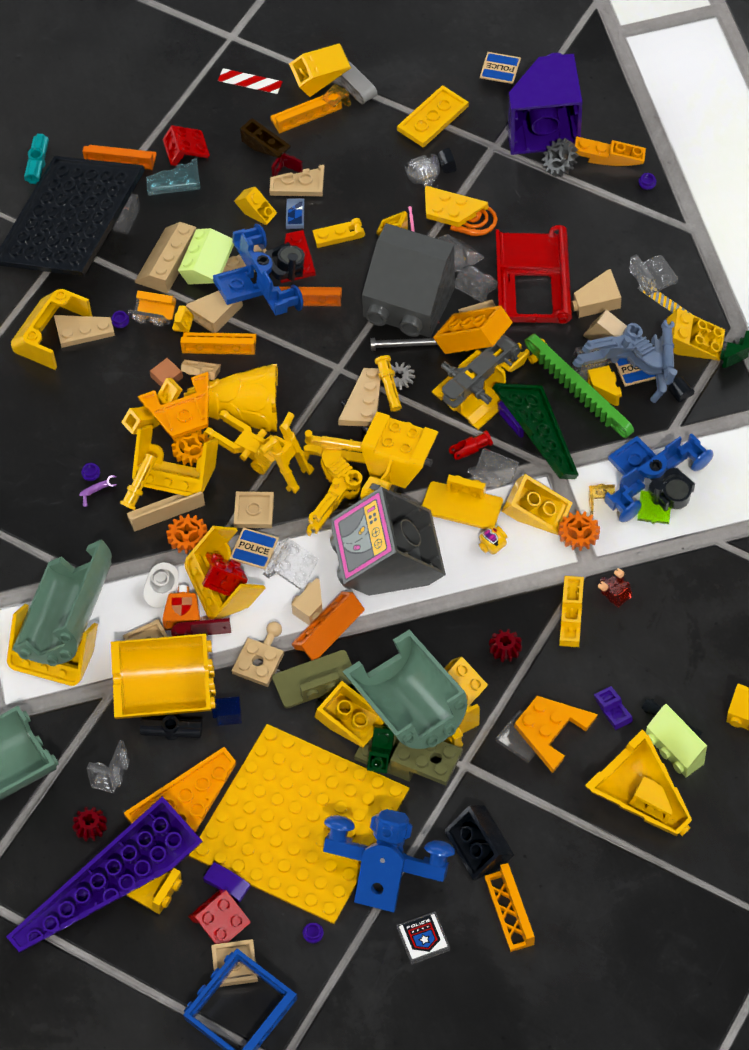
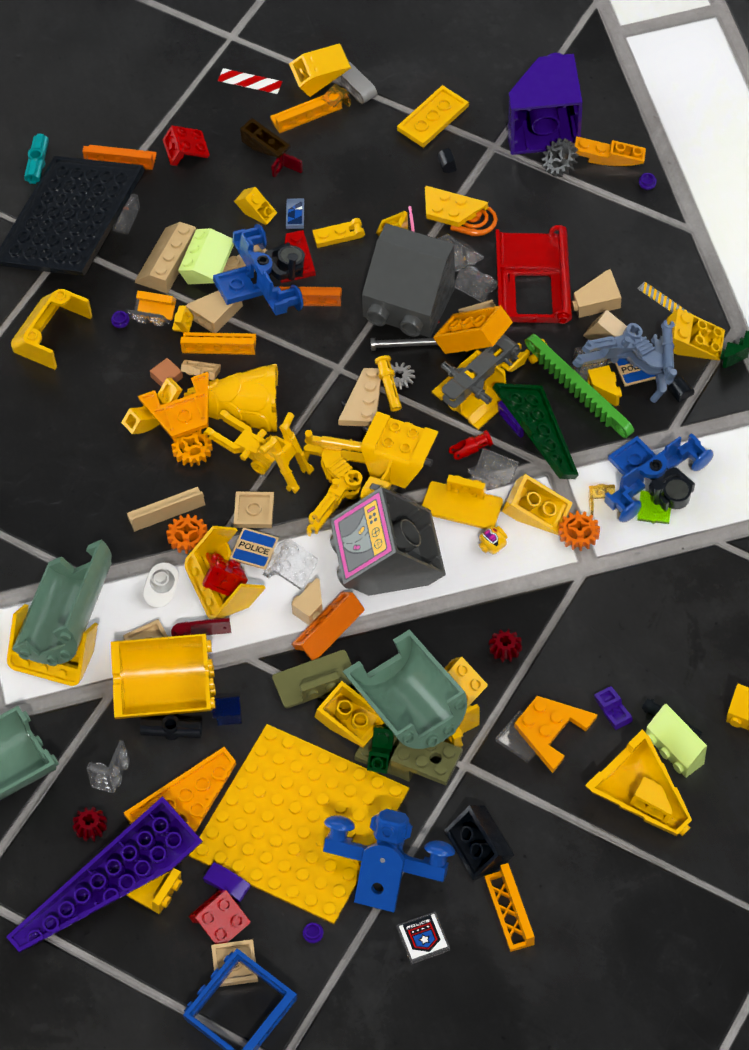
(82, 329): tan wing -> none
(90, 472): dark purple plate -> none
(94, 488): medium lavender piece -> none
(135, 490): yellow pin -> none
(173, 476): yellow windscreen -> none
(176, 180): clear light blue wing -> none
(180, 608): orange torso -> none
(256, 650): tan plate -> none
(299, 184): tan wing -> none
(423, 170): clear cylinder -> none
(500, 67): piece -> none
(571, 611): yellow slope -> none
(616, 588): clear red piece -> none
(652, 274): clear bracket -> none

